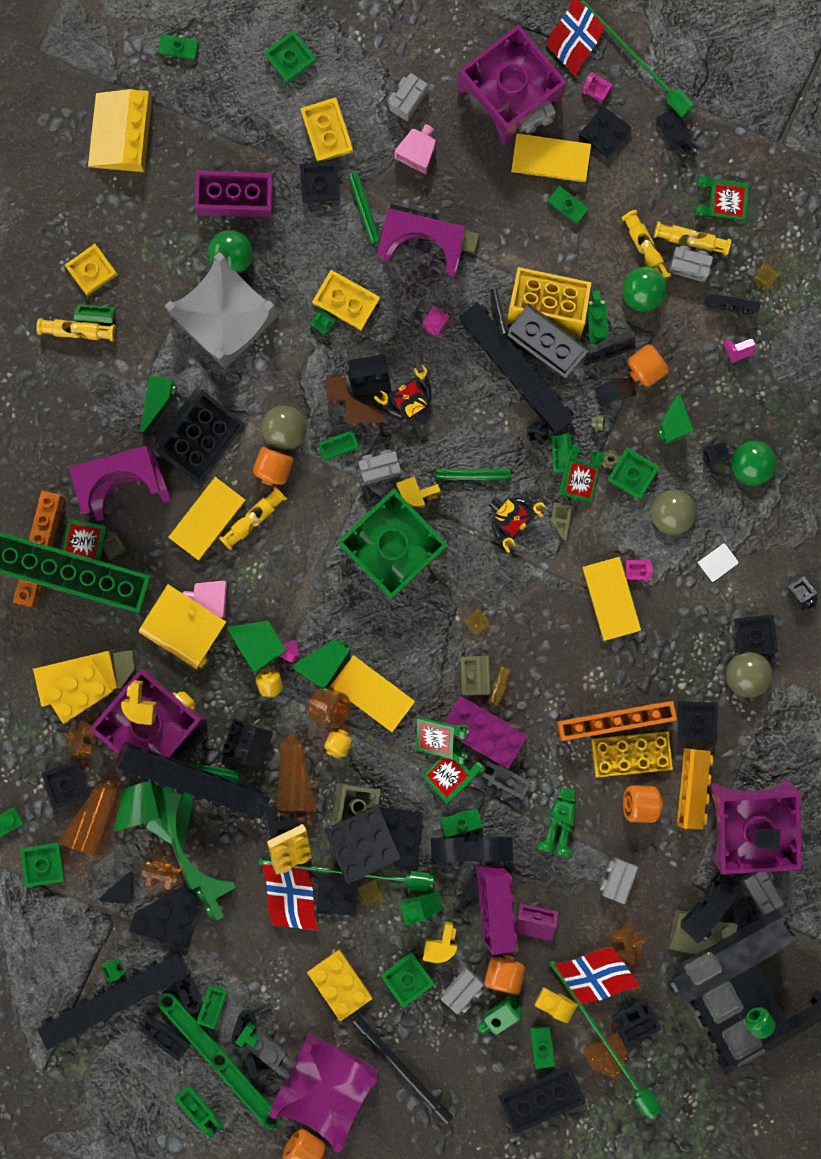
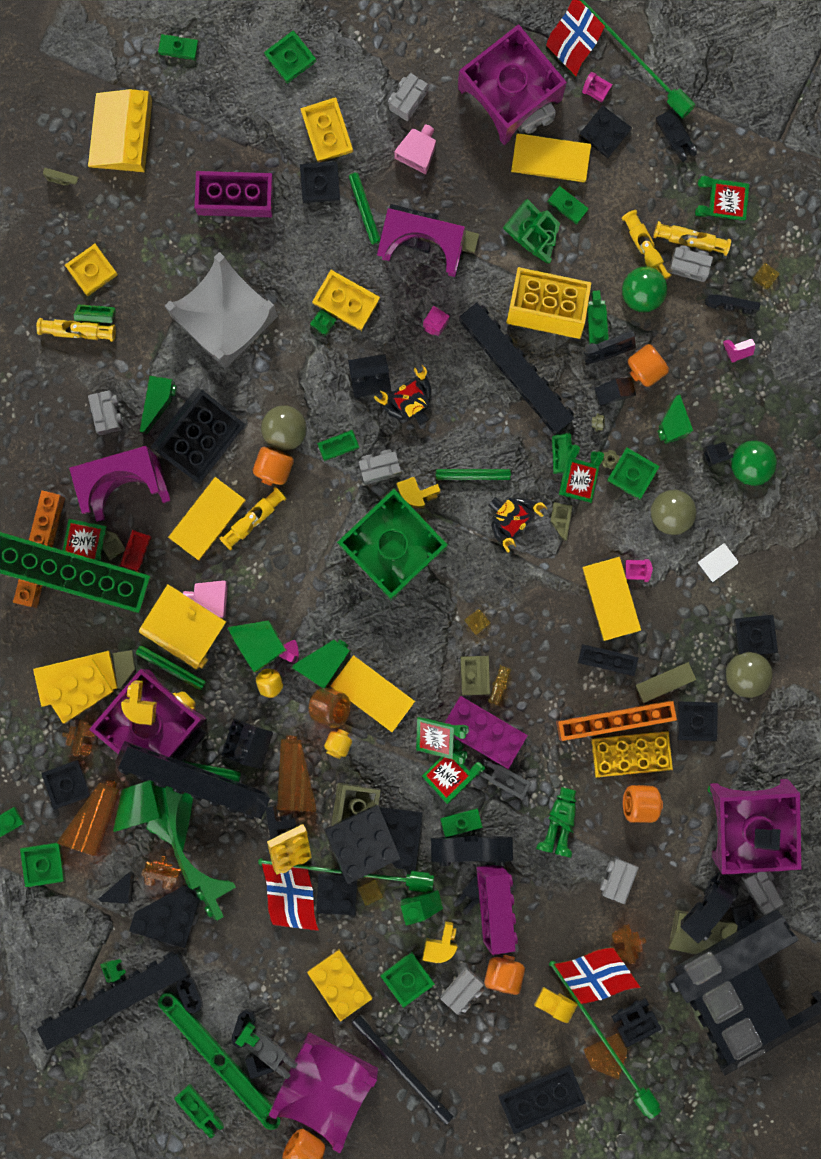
(59, 177): none -> olive tile
(105, 412): none -> light grey brick
(135, 551): none -> red plate
(164, 1037): black hinge -> none
(170, 667): none -> green axle
(211, 1007): green plate -> none
(234, 248): green piece -> none
(356, 409): reddish brown arch -> none
(499, 313): black bar -> none
(501, 1015): green torso -> none
(533, 230): none -> green slope
(536, 922): magenta panel -> none
(537, 433): black gear -> none
(542, 1047): green plate -> none
(547, 340): tile -> none
(607, 660): none -> black plate
(665, 682): none -> olive tile
(693, 788): light orange slope -> none
(760, 1022): green head -> none
(803, 593): black bracket -> none

